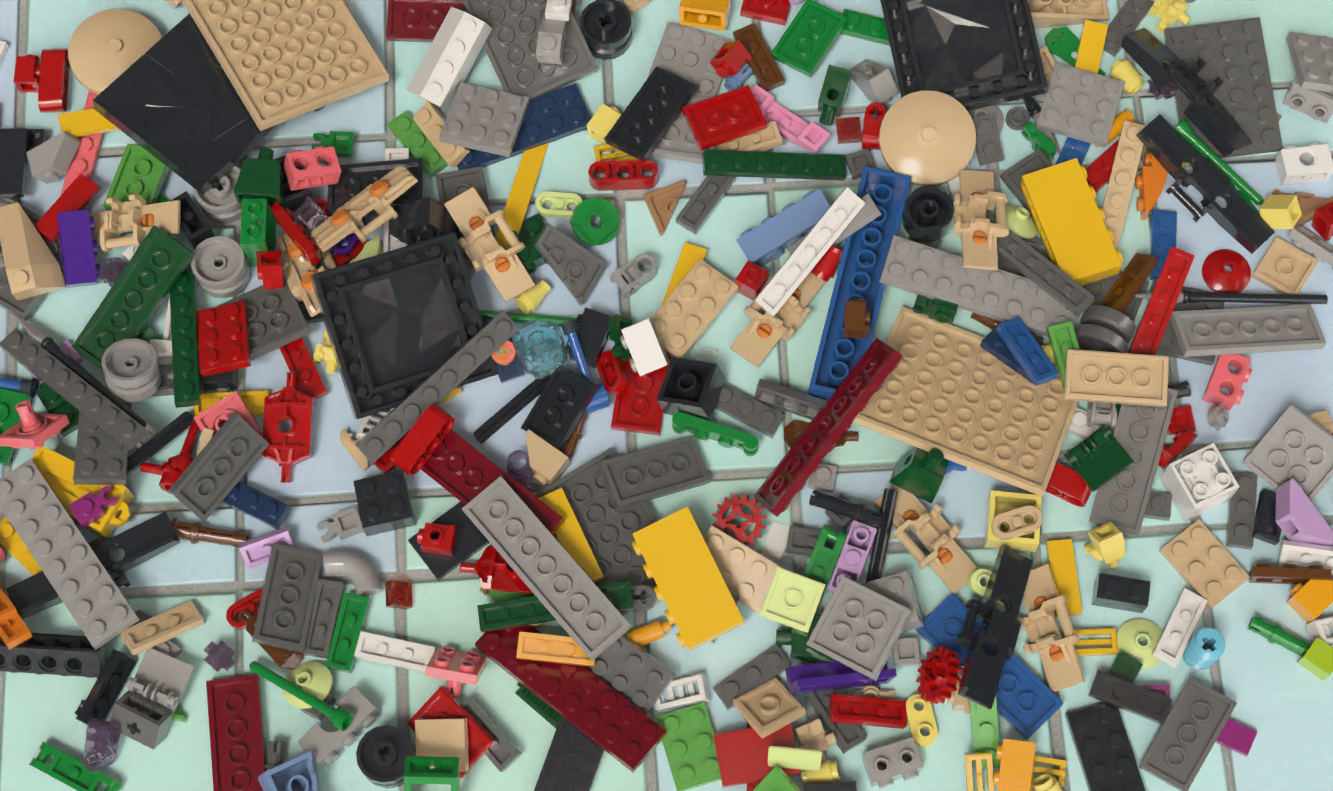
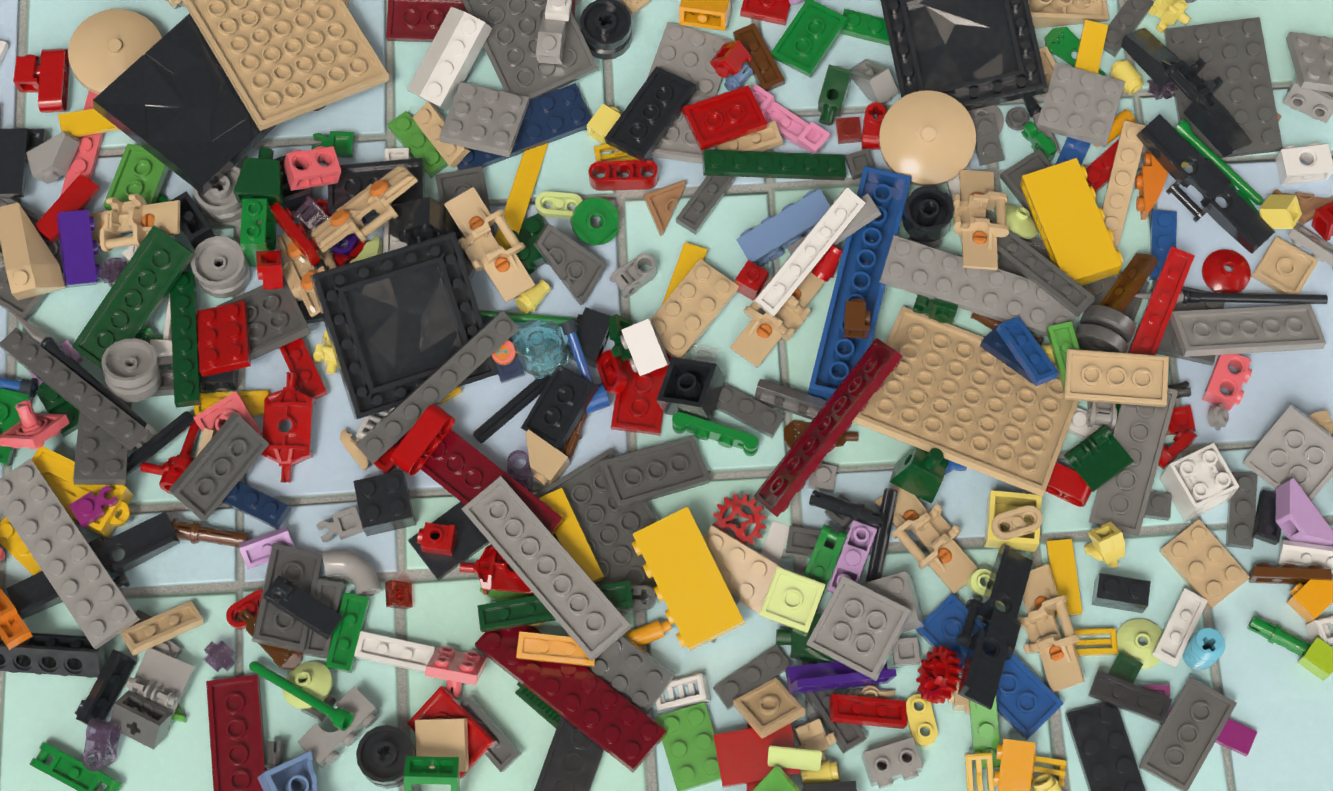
(303, 607): none -> black hinge

